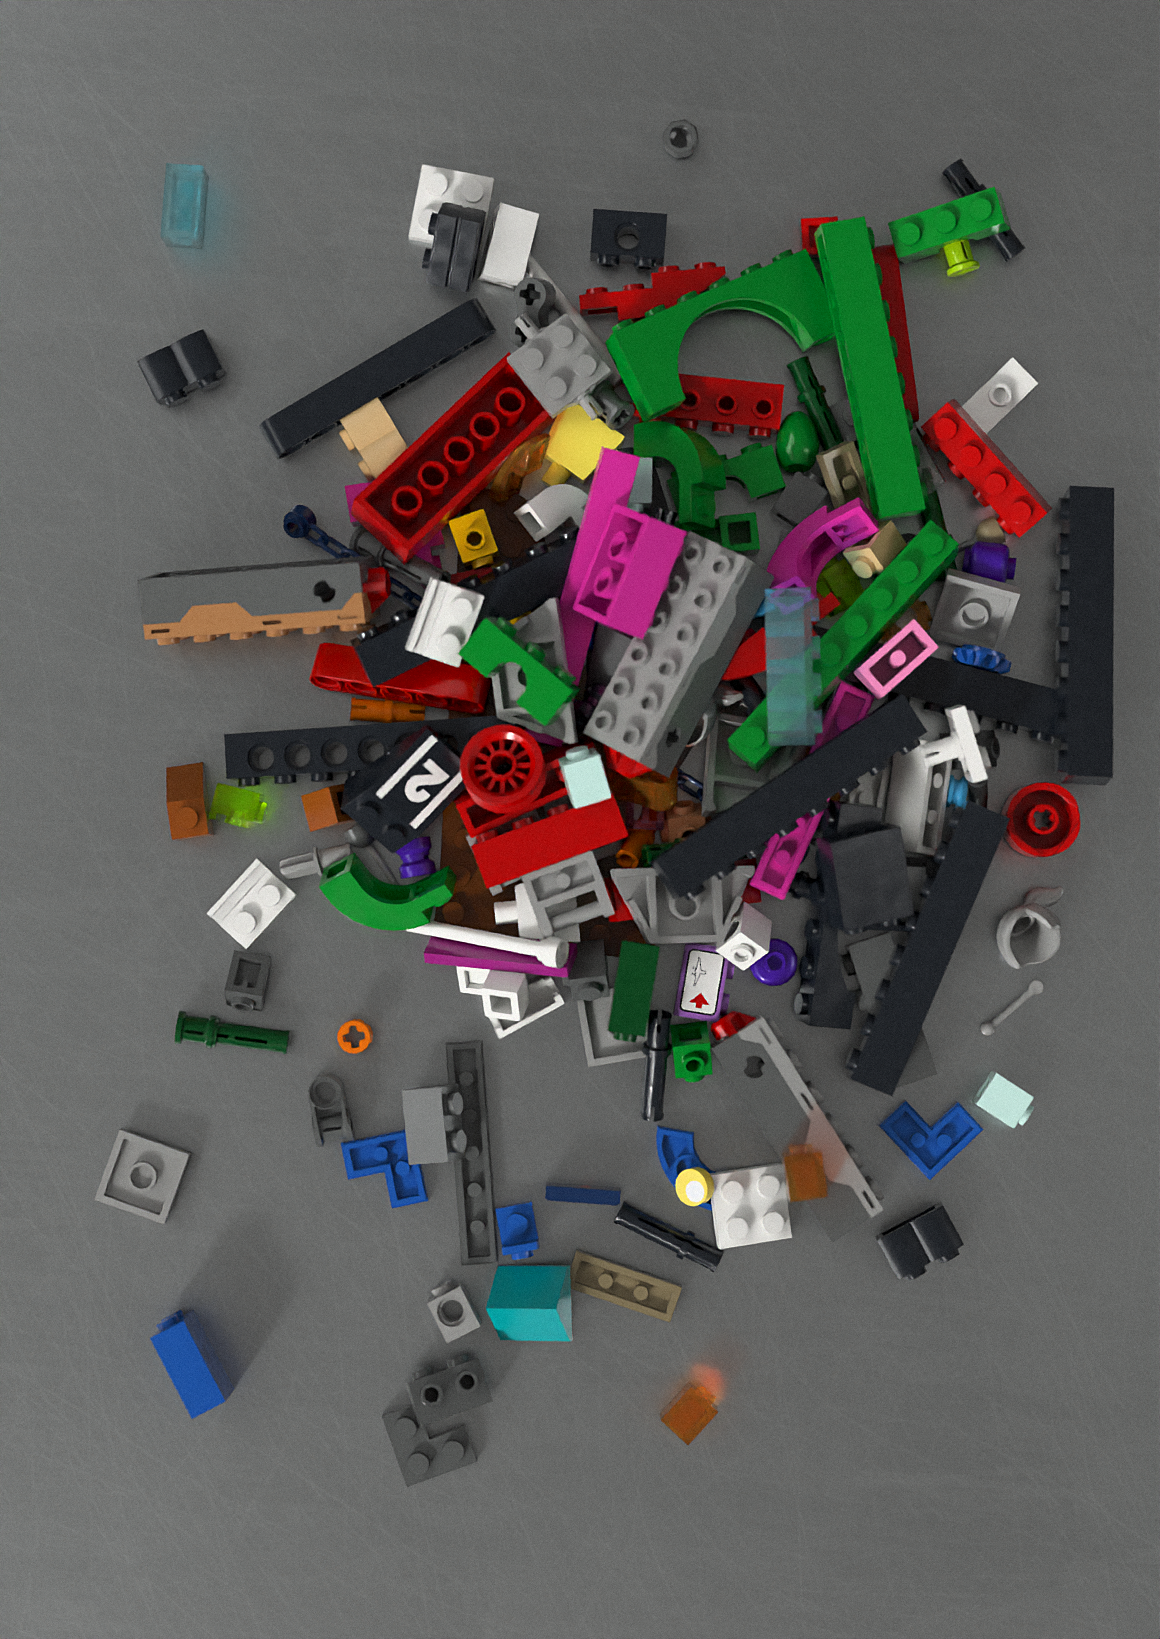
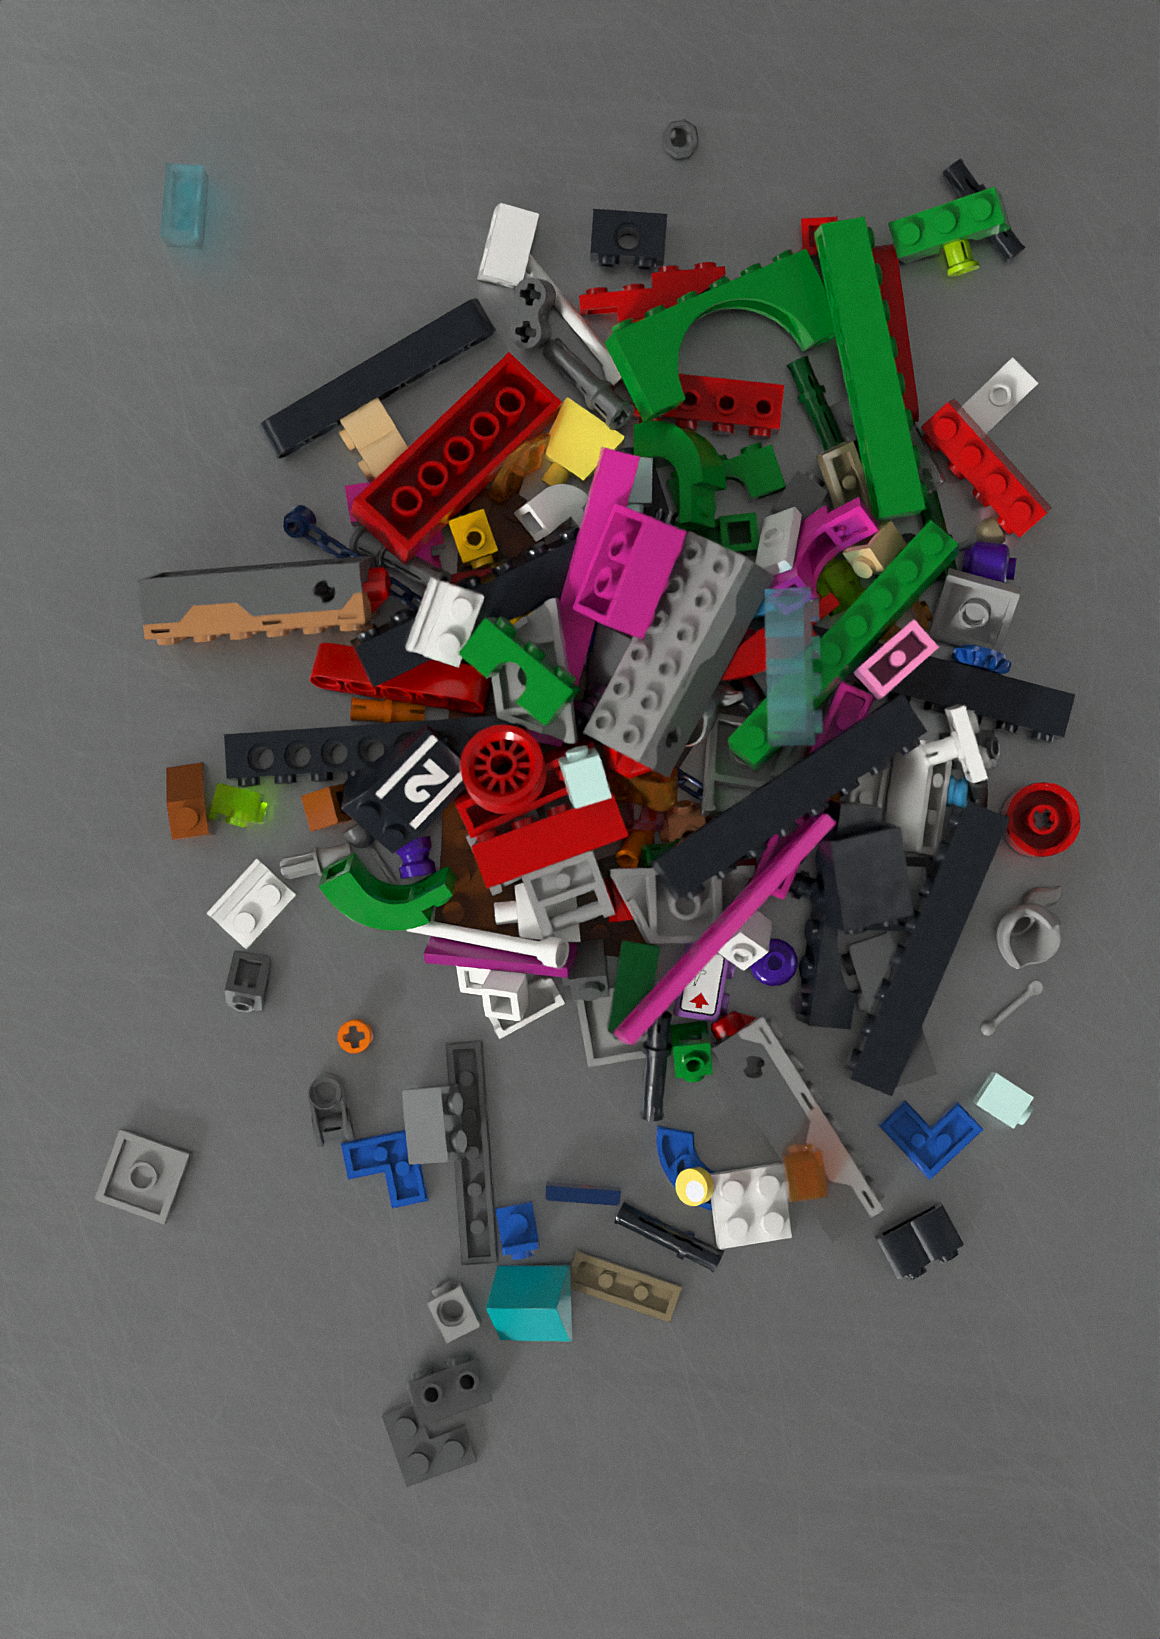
(181, 368): black brick -> none
(191, 1362): blue brick -> none
(213, 1032): dark green pin -> none
(450, 186): white plate -> none
(455, 246): black brick -> none
(559, 366): light grey plate -> none
(689, 1411): clear orange brick -> none
(723, 928): none -> dark pink tile
(779, 541): none -> white plate
(797, 443): green animal -> none
(1086, 636): black brick -> none

